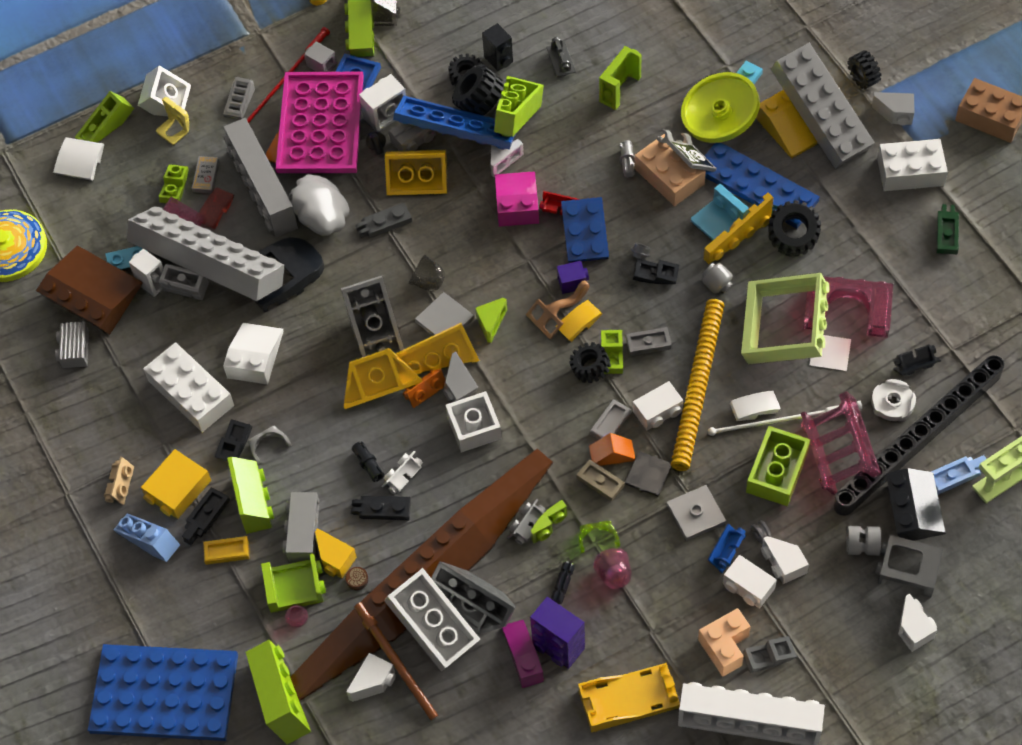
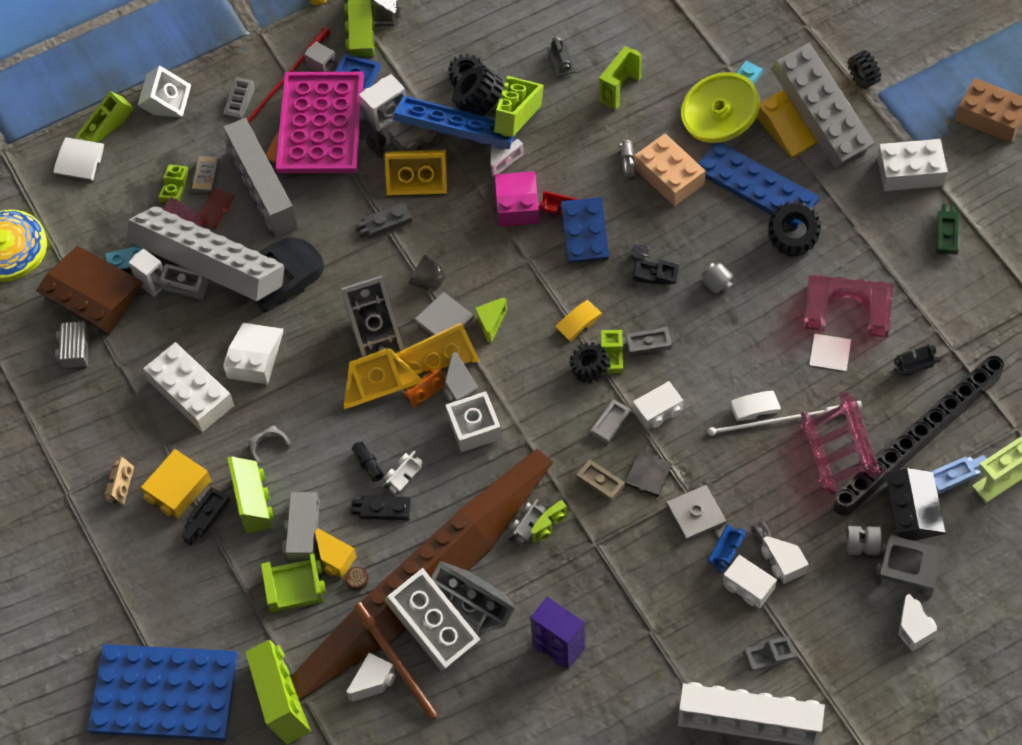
(147, 536): light blue slope -> none
(173, 112): light yellow piece -> none
(226, 550): yellow tile -> none
(234, 440): black slope -> none
(296, 616): clear pink plate -> none
(319, 205): light grey piece -> none
(497, 47): black brick -> none
(523, 654): magenta slope -> none
(551, 310): medium nougat piece -> none
(562, 582): black axle -> none
(571, 275): dark purple brick -> none
(604, 525): clear neon green cap -> none
(612, 450): orange slope -> none
(613, 568): clear pink hair -> none
(628, 697): yellow piece -> none
(687, 151): light grey flag -> none
(697, 385): yellow piece -> none
(719, 213): medium azure bracket -> none
(720, 641): light nougat brick -> none
(740, 229): yellow wing -> none
(778, 466): lime brick -> none
(779, 286): yellowish green window -> none
(888, 410): white plate -> none
(894, 107): light grey slope -> none

